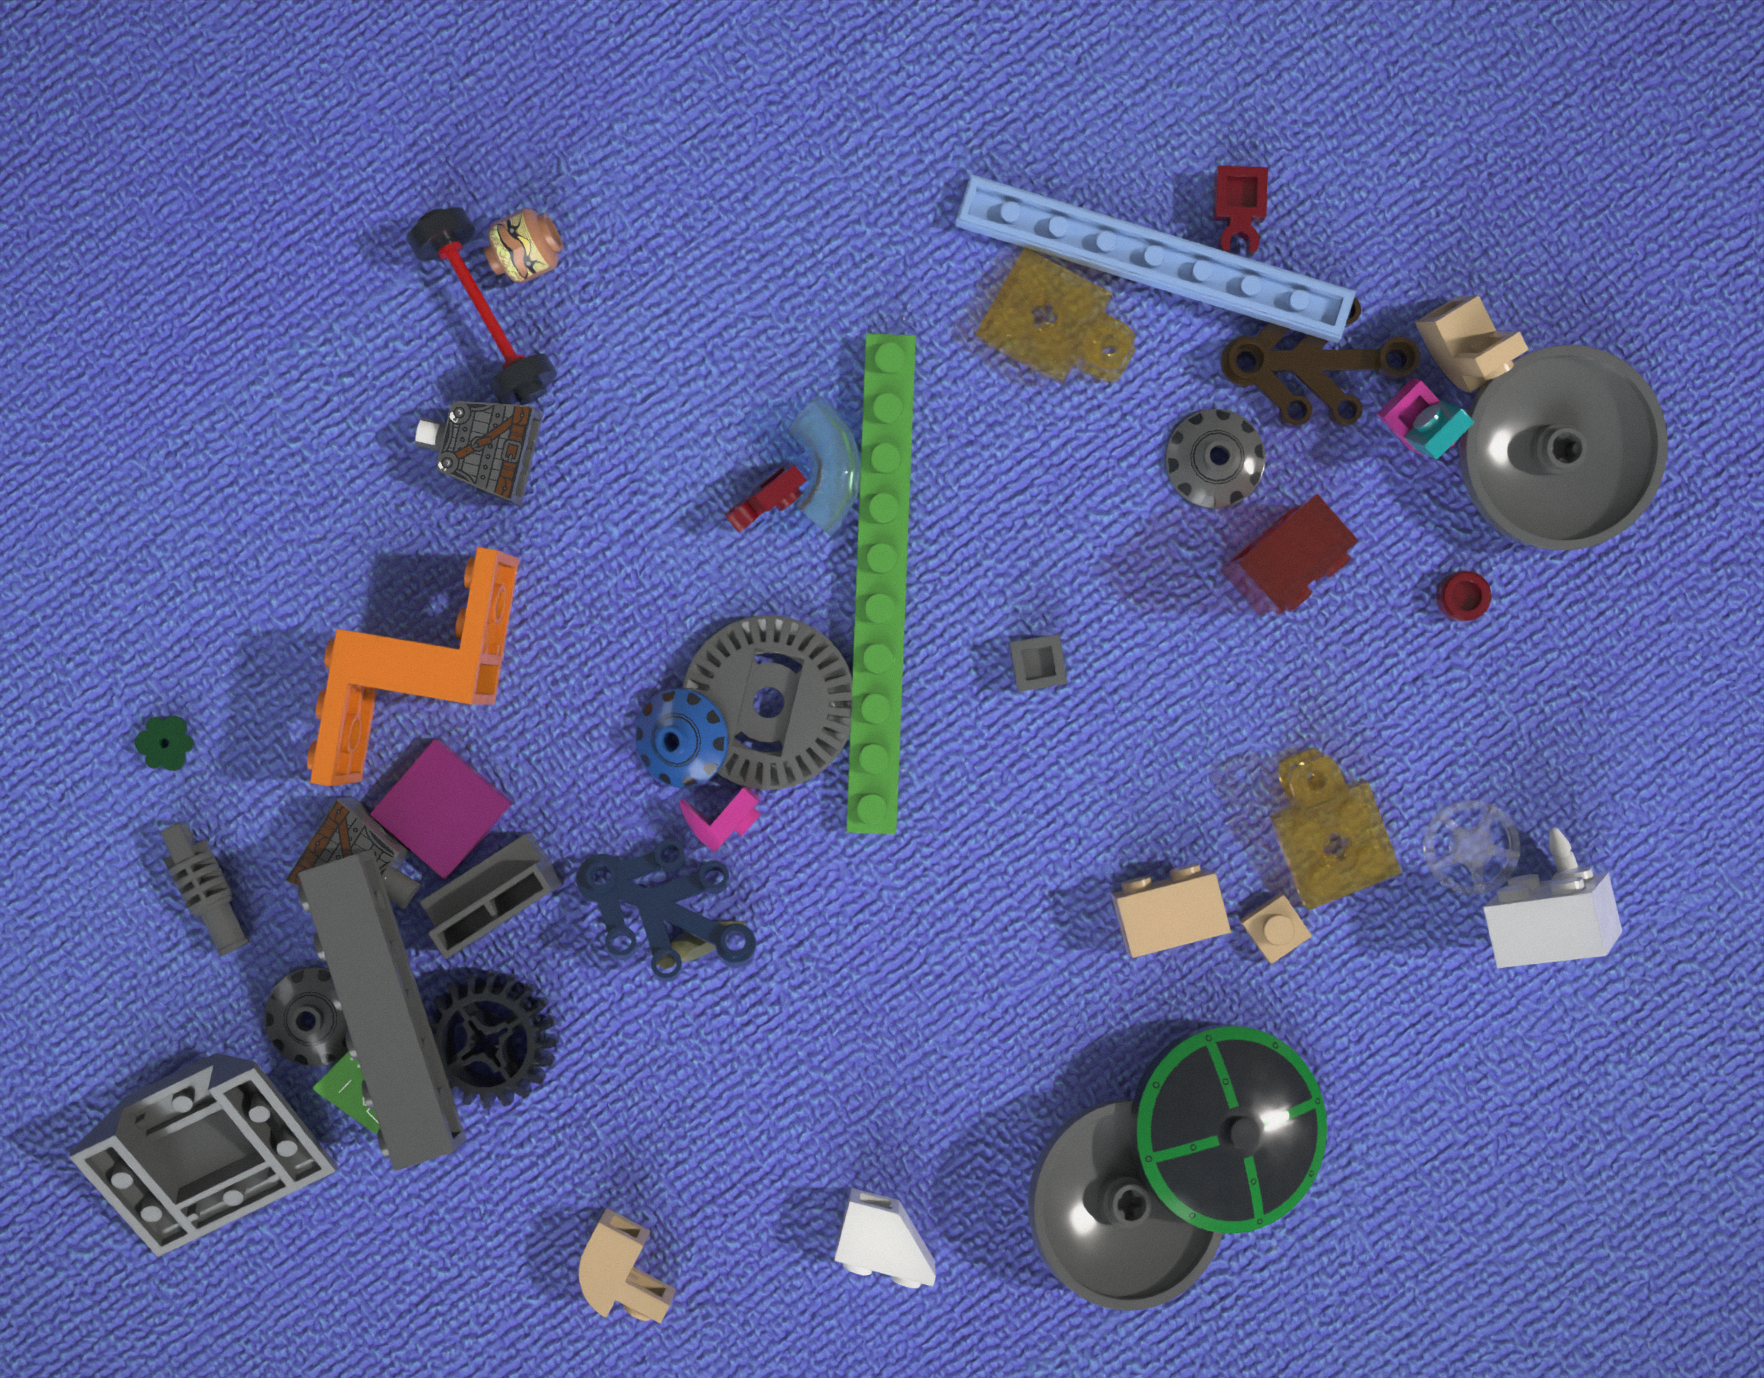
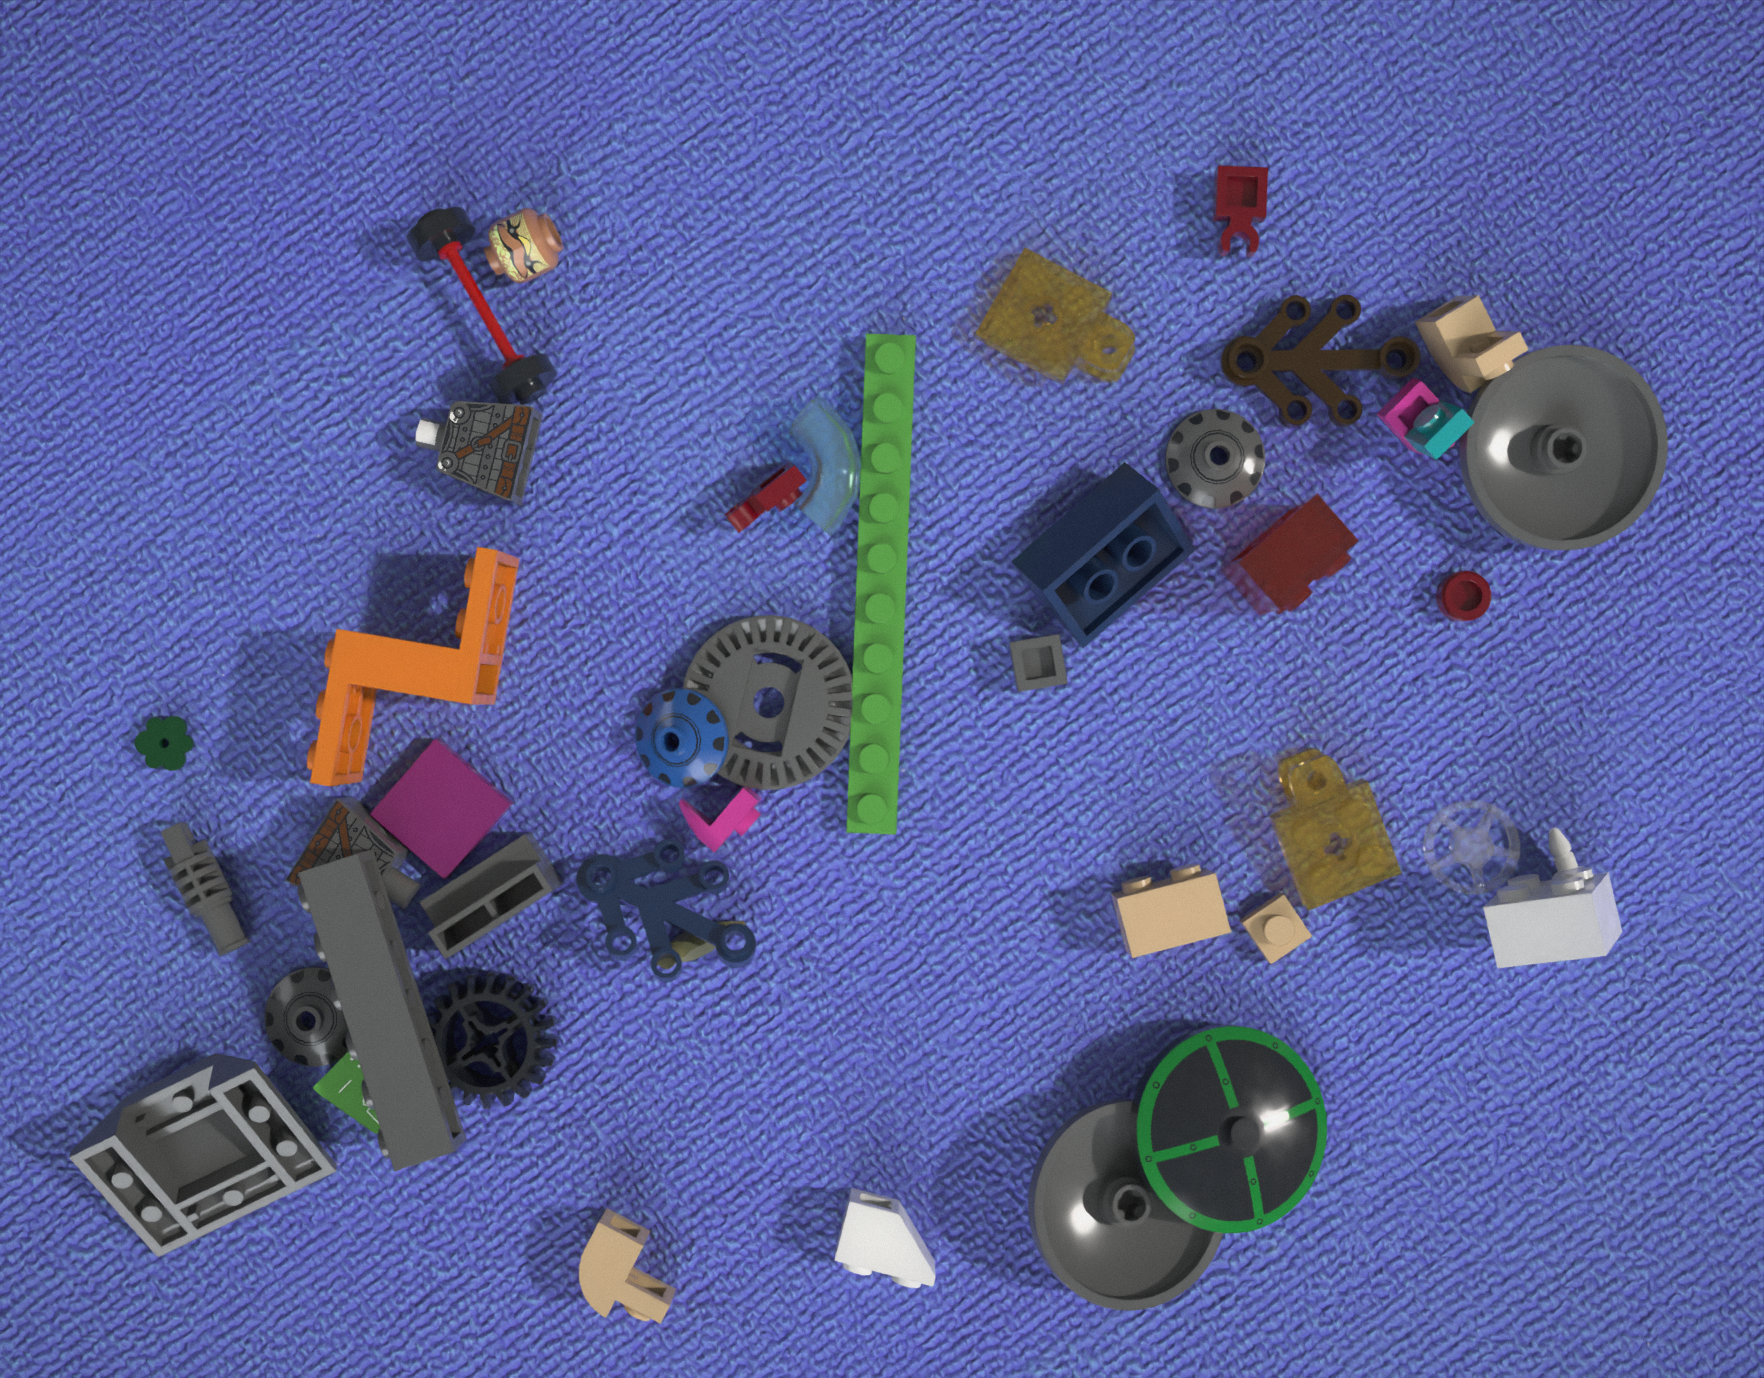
(1104, 554): none -> dark blue slope
(1155, 258): light blue tile -> none

